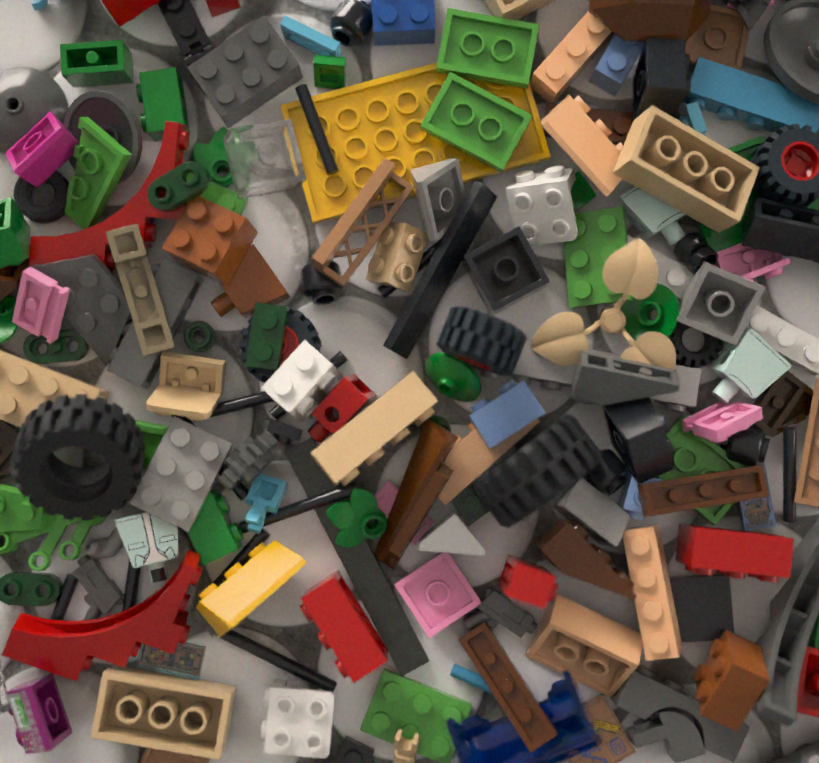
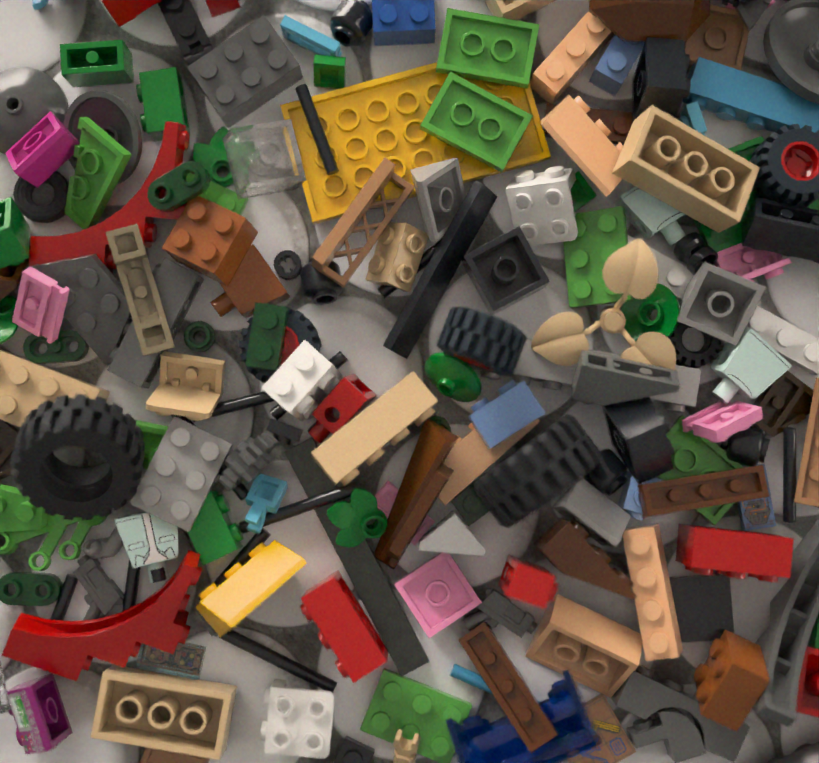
(280, 270): none -> black bush

